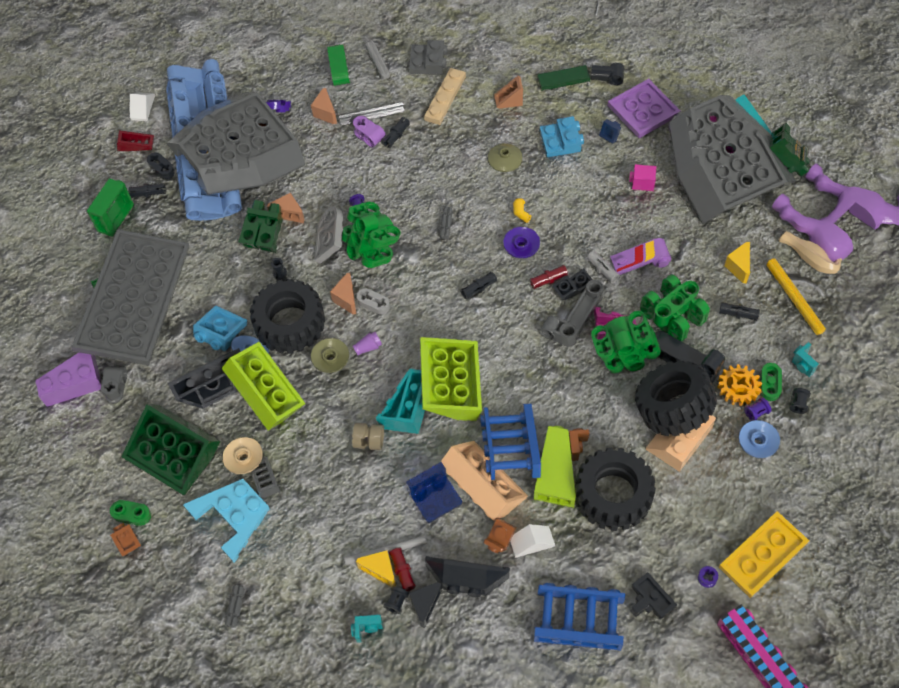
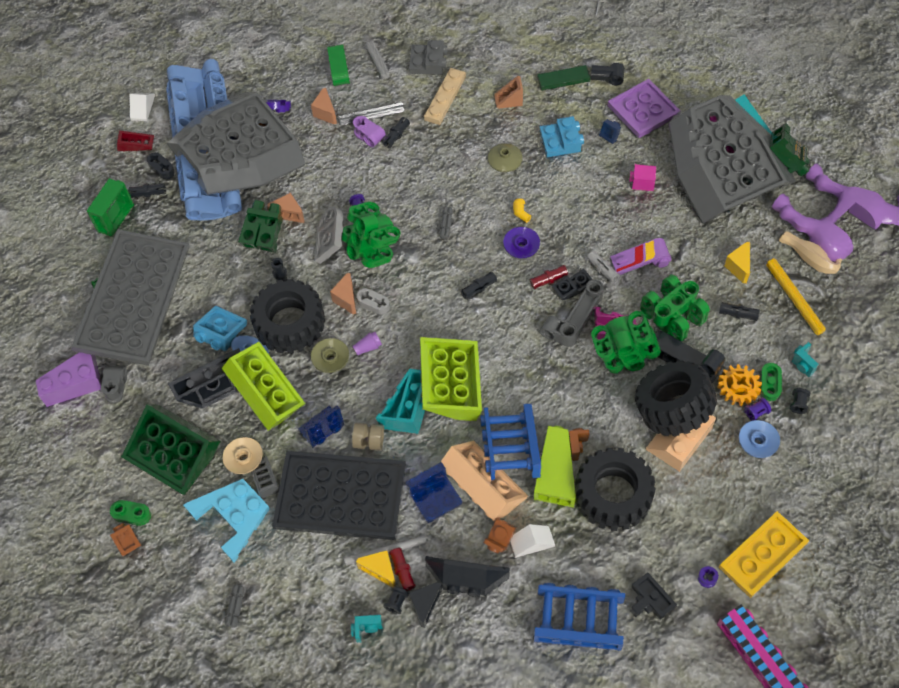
(322, 426): none -> clear blue bracket
(340, 495): none -> black plate

